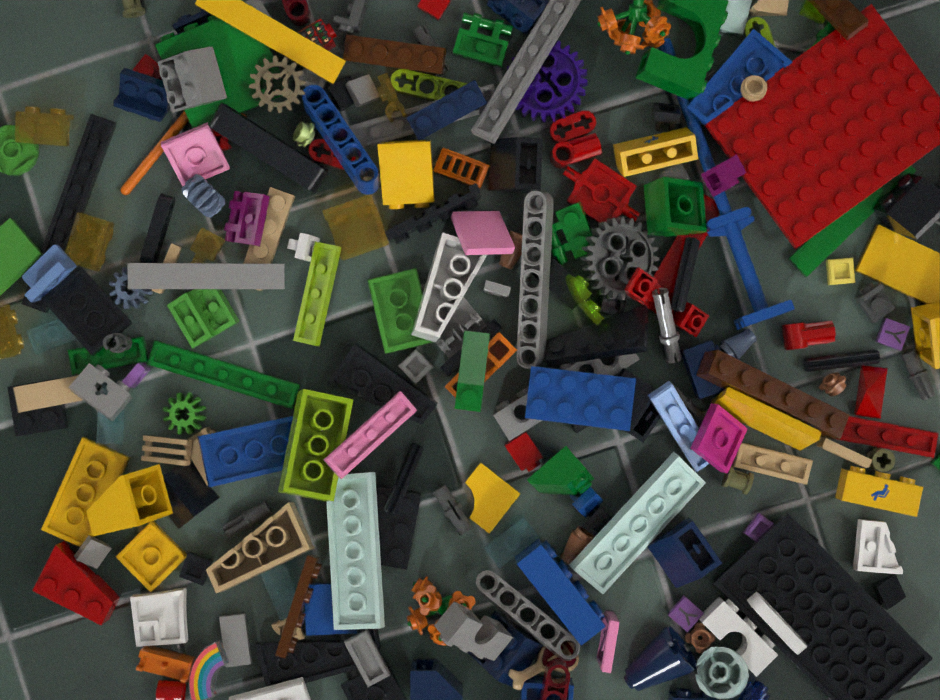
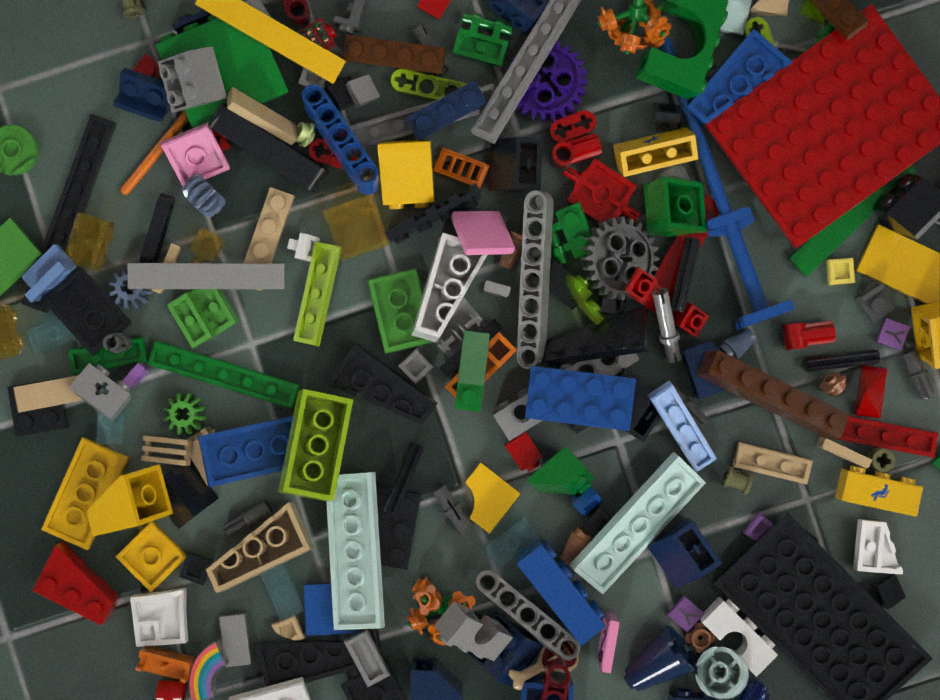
(42, 128): clear yellow bracket -> none
(92, 552): light grey tile -> none
(246, 218): magenta plate -> none
(261, 116): none -> tan tile
(286, 92): dark tan gear -> none
(296, 617): reddish brown plate -> none
(370, 435): bright pink tile -> none
(388, 93): clear yellow plate -> none
(719, 438): dark pink plate -> none
(723, 175): magenta brick -> none
(753, 88): tan plate -> none
(767, 419): yellow tile -> none
(777, 623): white beam -> none

